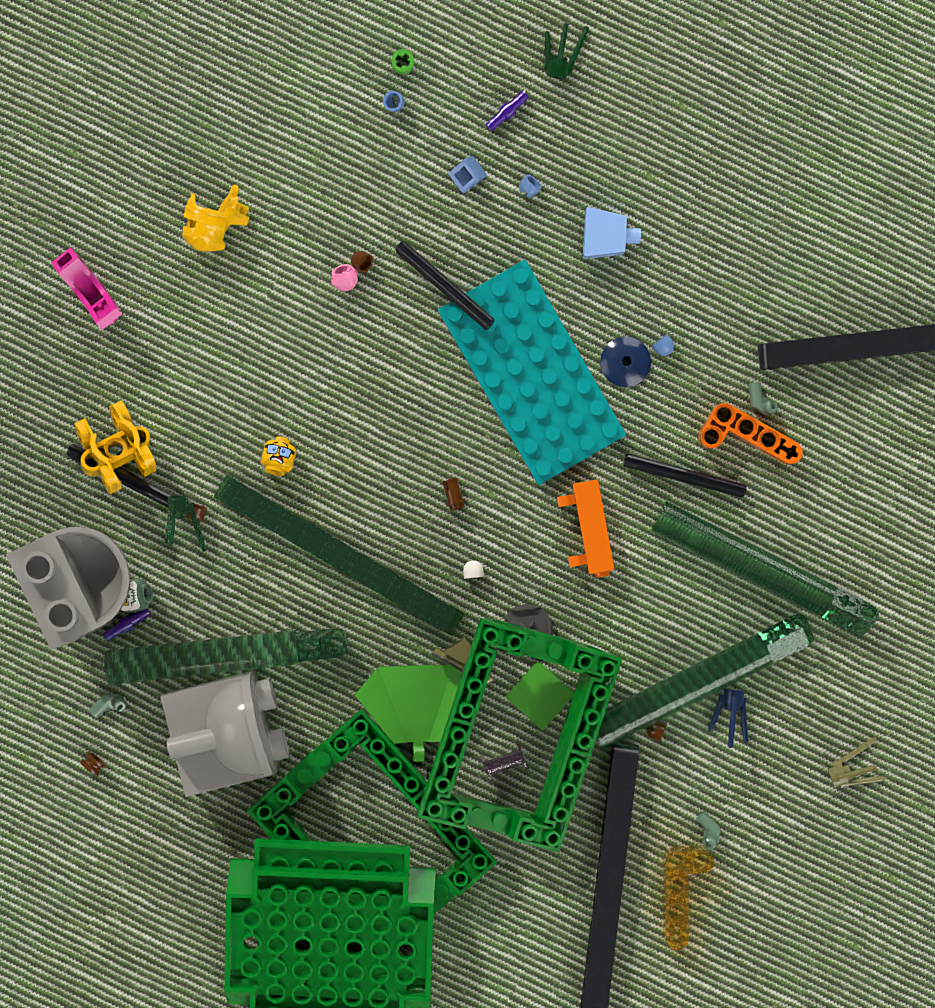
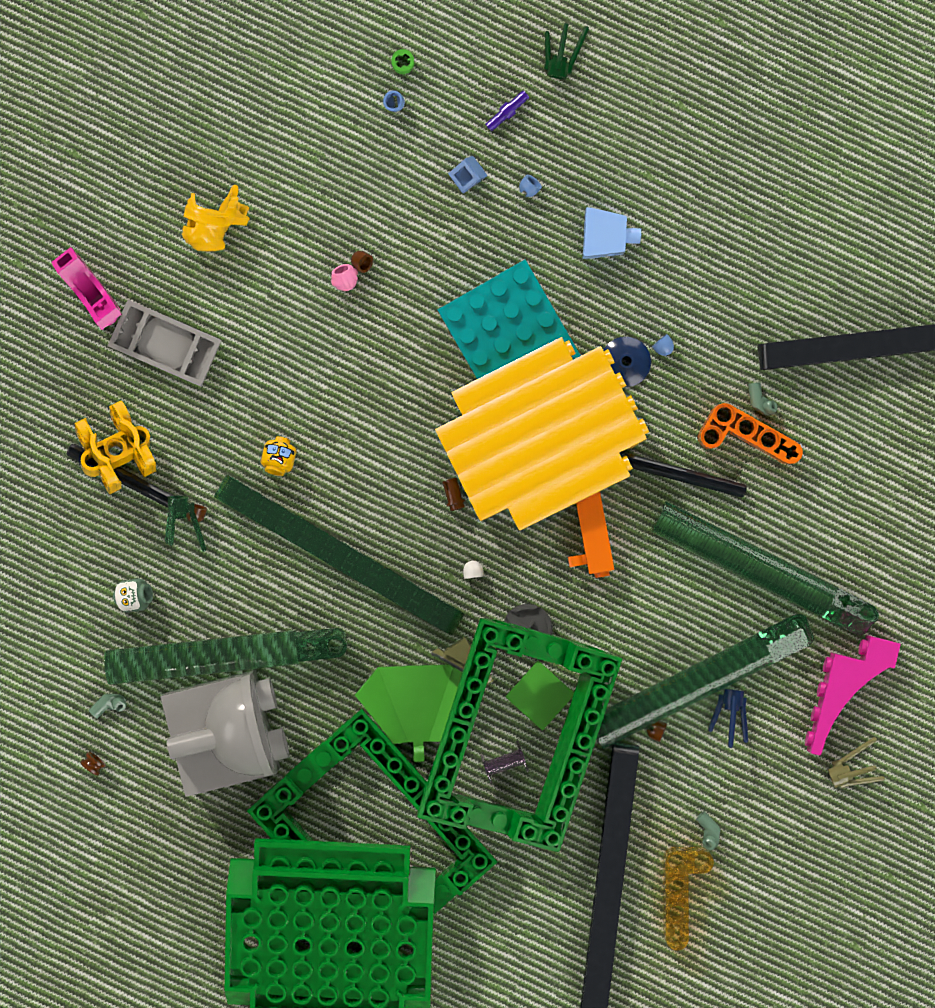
(72, 582): light grey piece -> none
(126, 624): dark purple bar -> none
(164, 343): none -> light grey slope
(444, 285): black axle -> none
(542, 433): none -> yellow panel
(842, 680): none -> dark pink arch

